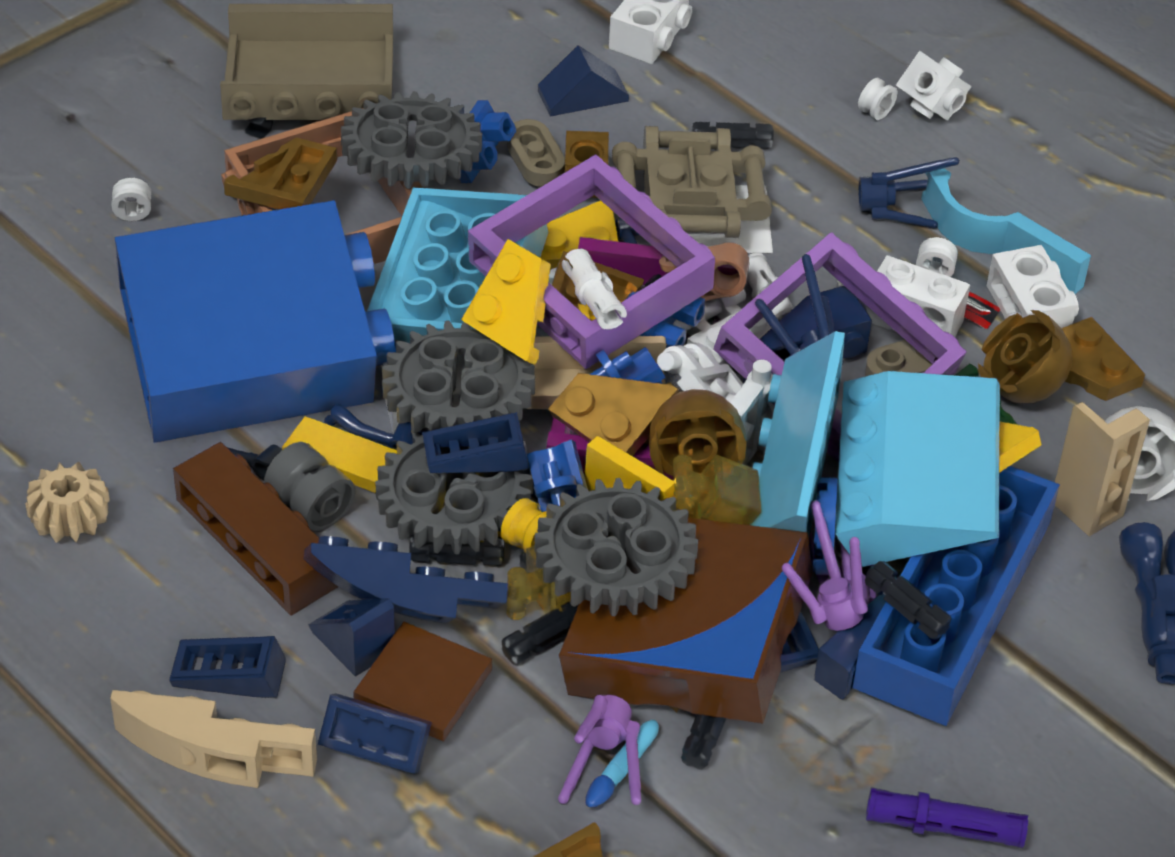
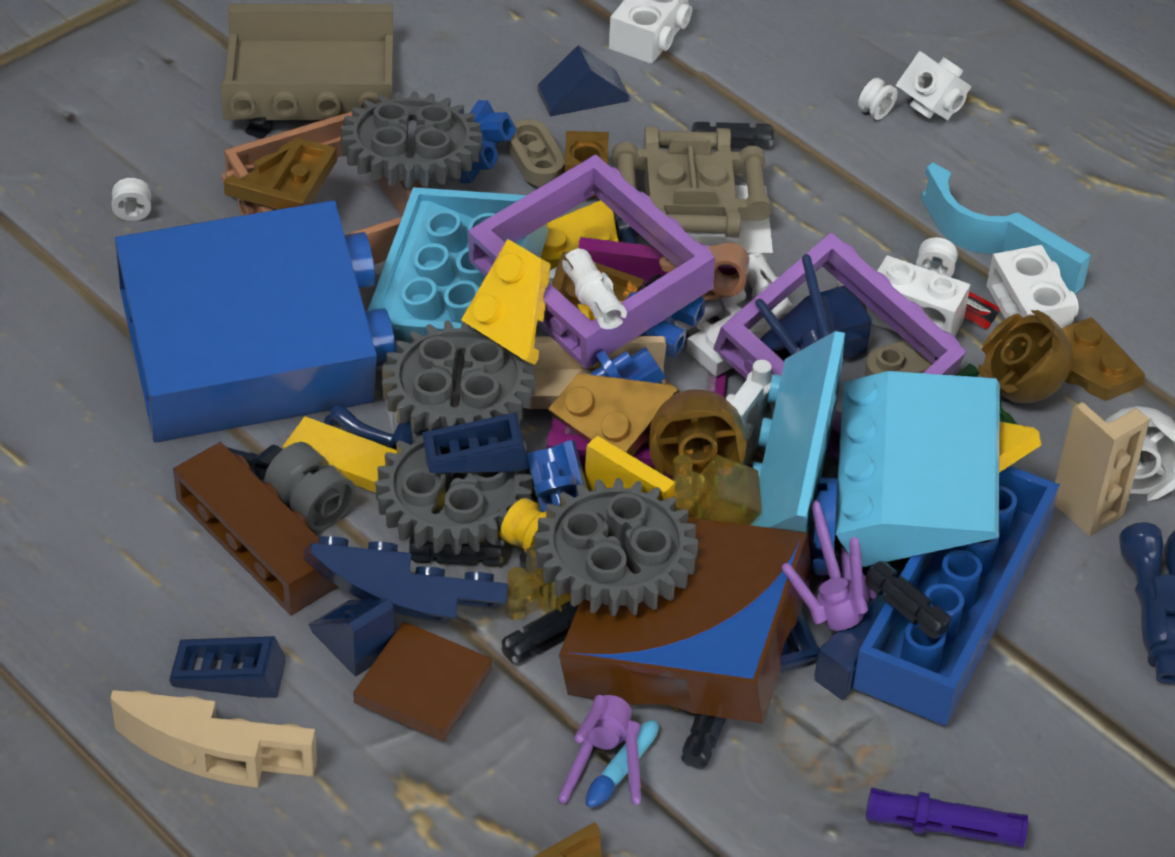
(67, 502): tan gear -> none
(374, 733): dark blue plate -> none
(699, 369): white plate -> none
(880, 191): dark blue plant -> none

